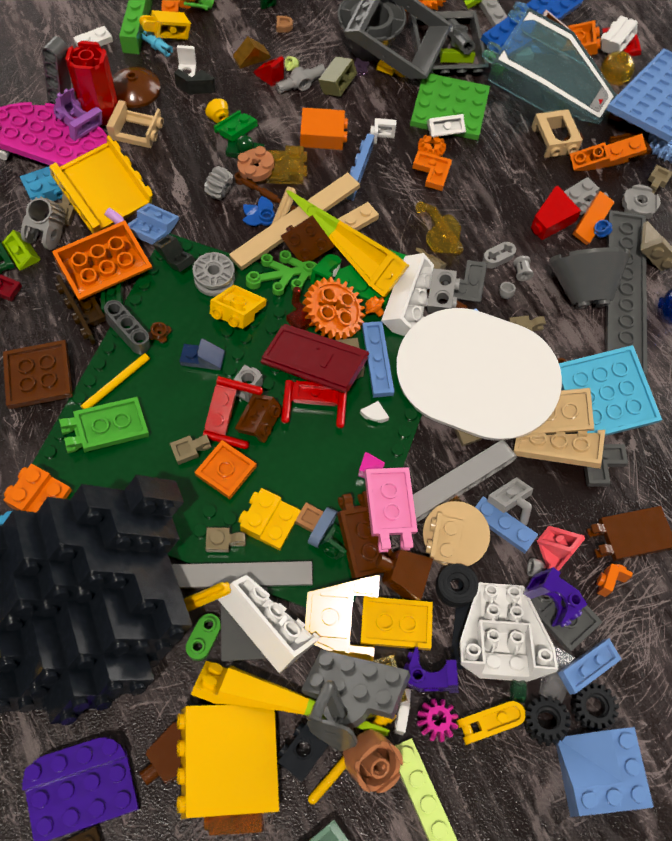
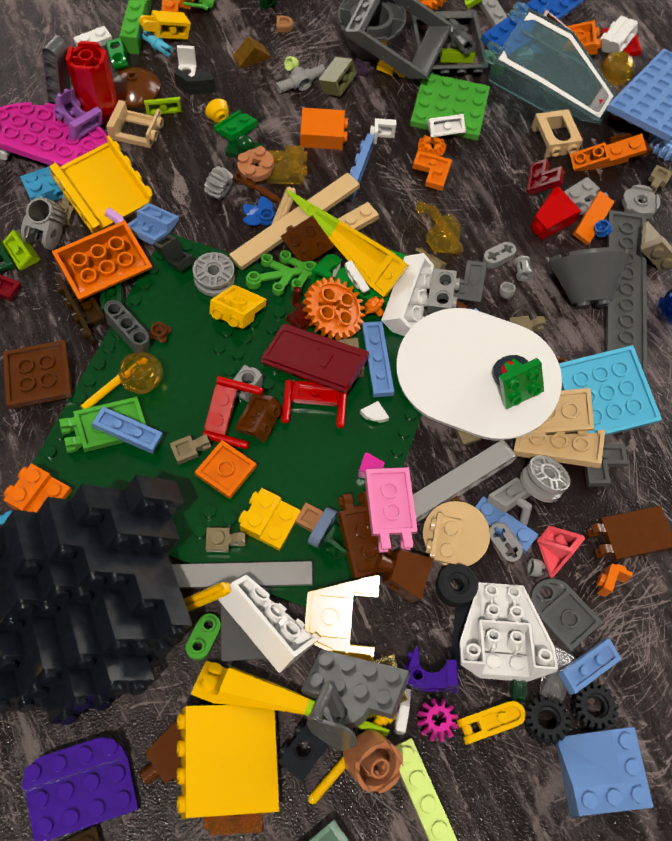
(117, 55): none -> green leg
(127, 430): none -> medium blue plate
(141, 372): none -> clear yellow cylinder
(166, 105): none -> lime slope
(202, 356): dark blue slope -> none
(271, 71): red slope -> none
(356, 277): none -> white tile
(396, 623): yellow plate -> none
(502, 545): none -> light grey beam
(518, 379): none -> green plate
(542, 178): none -> dark red plate
(545, 479): none -> light grey wheel
(551, 585): dark purple tile -> none

